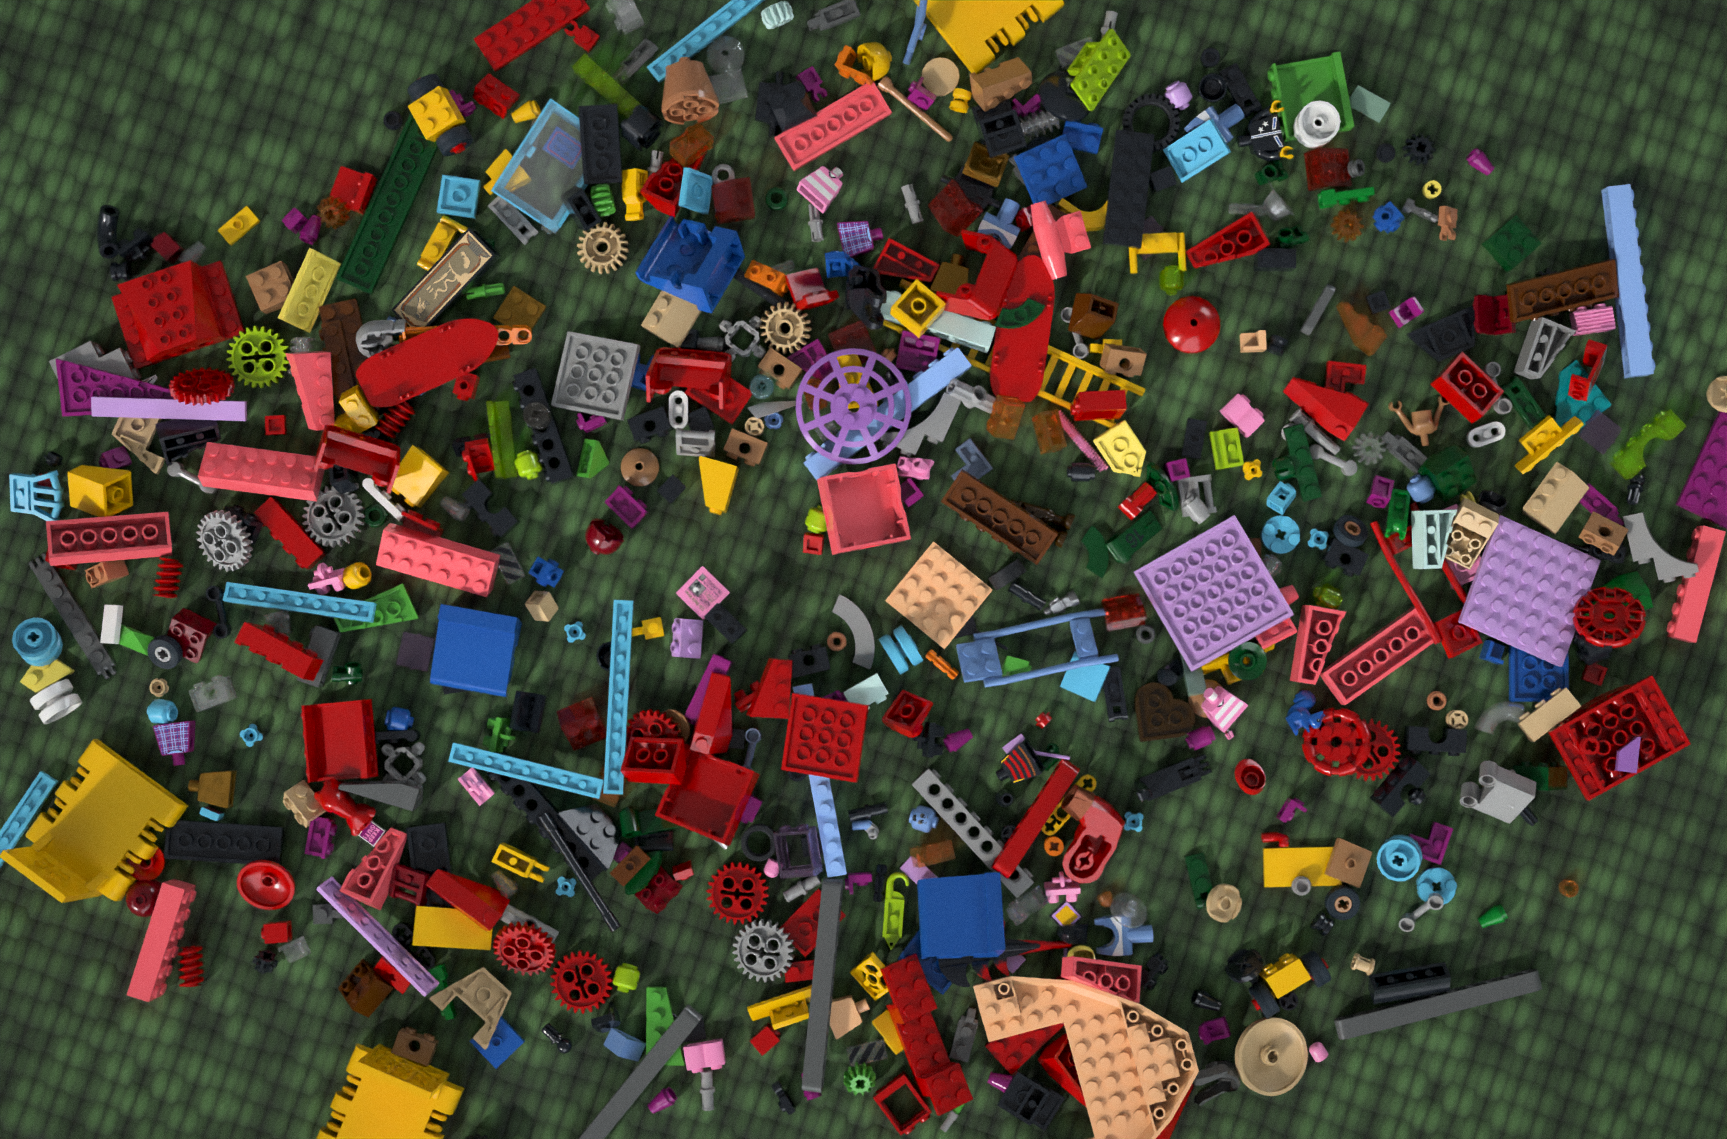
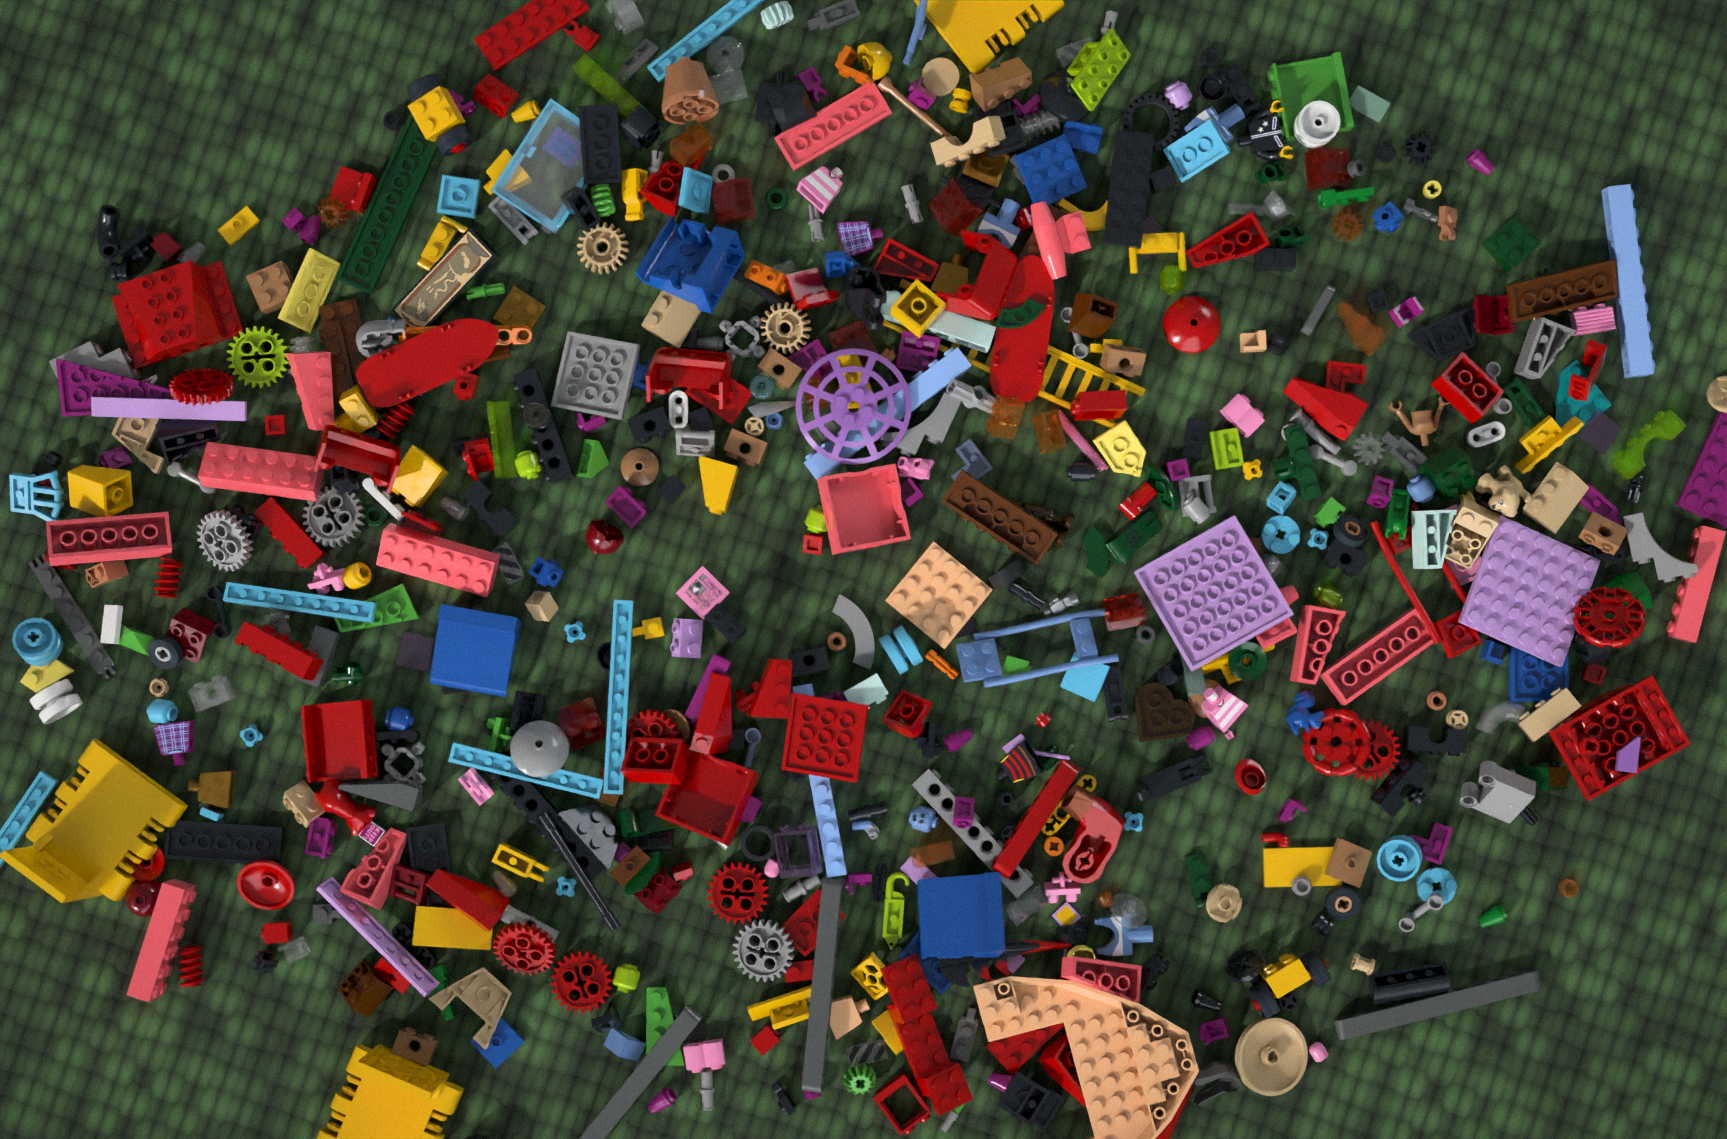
(539, 760): none -> light grey dish
(564, 1045): black axle -> none
(963, 812): none -> magenta bracket
(985, 134): none -> tan arch
(1328, 512): none -> bright green brick
(1504, 491): none -> tan animal

